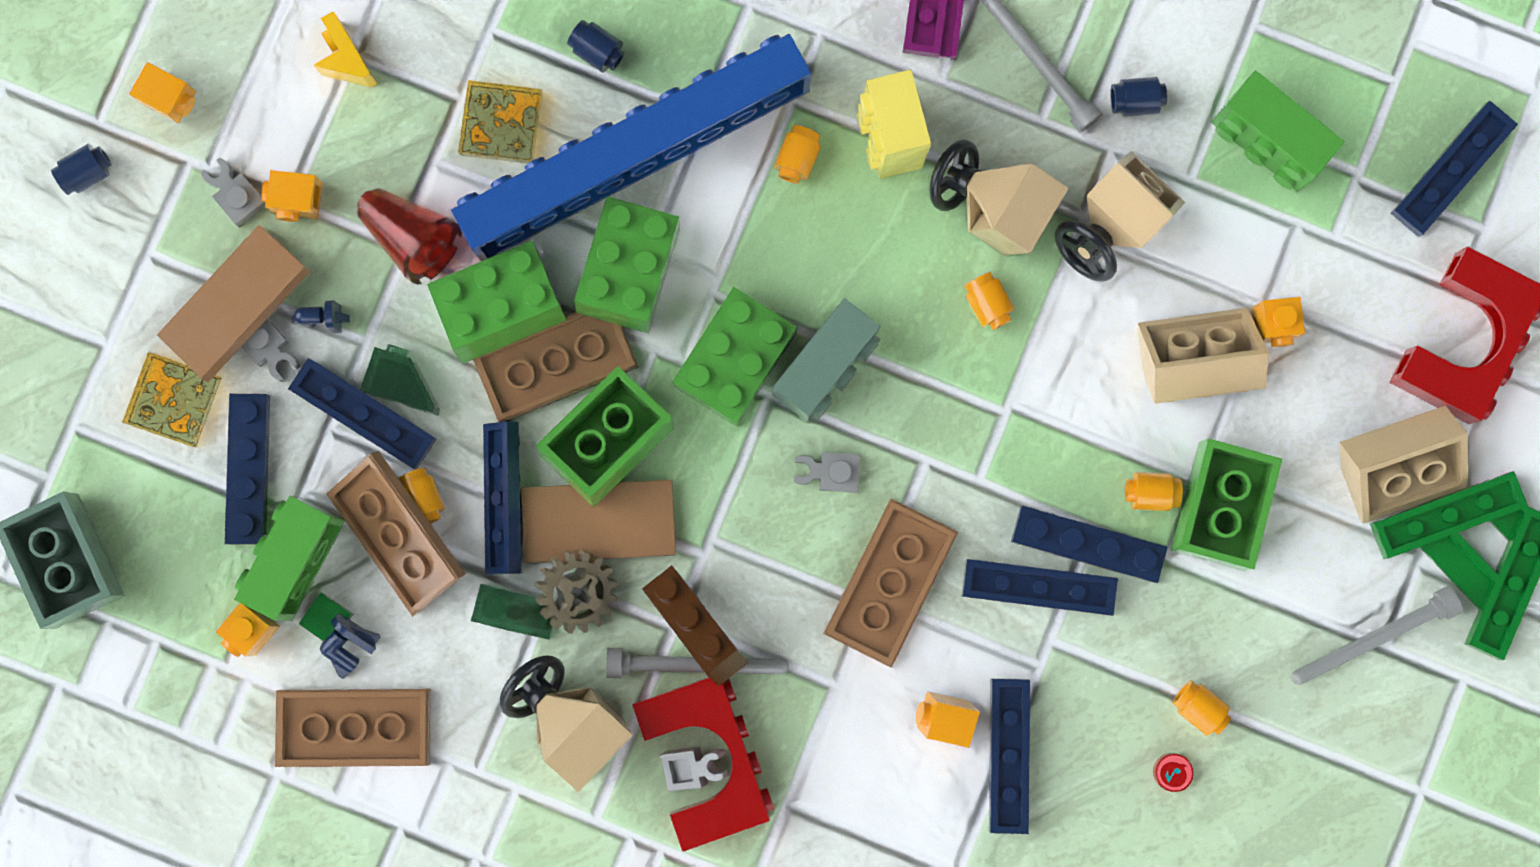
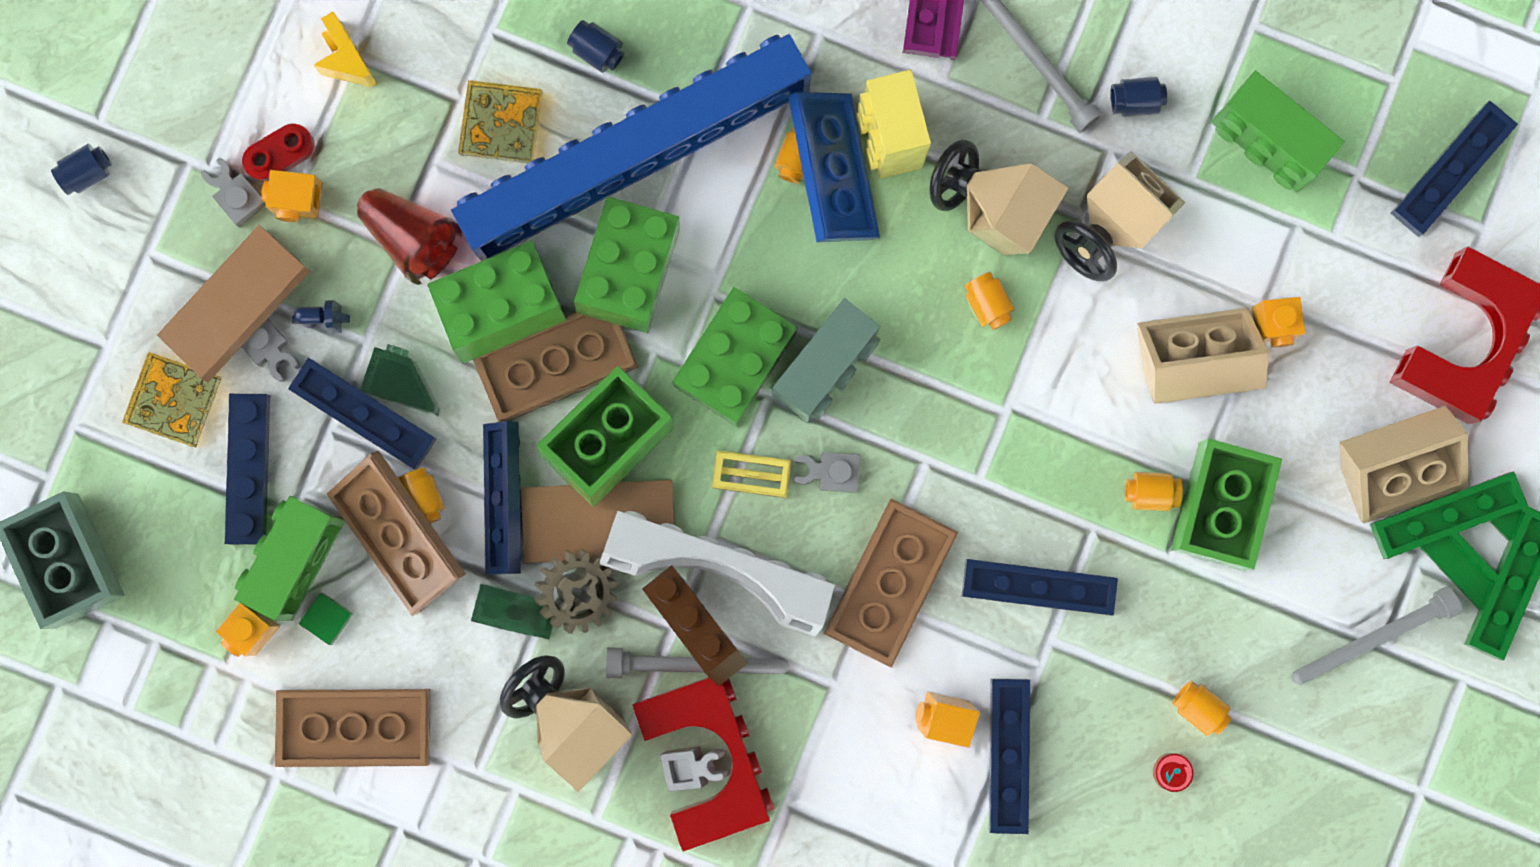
(163, 93): light orange brick -> none
(277, 153): none -> red plate
(347, 630): dark blue piece -> none
(783, 478): none -> light yellow tile
(792, 597): none -> white arch
(833, 166): none -> blue tile
(1089, 544): dark blue plate -> none

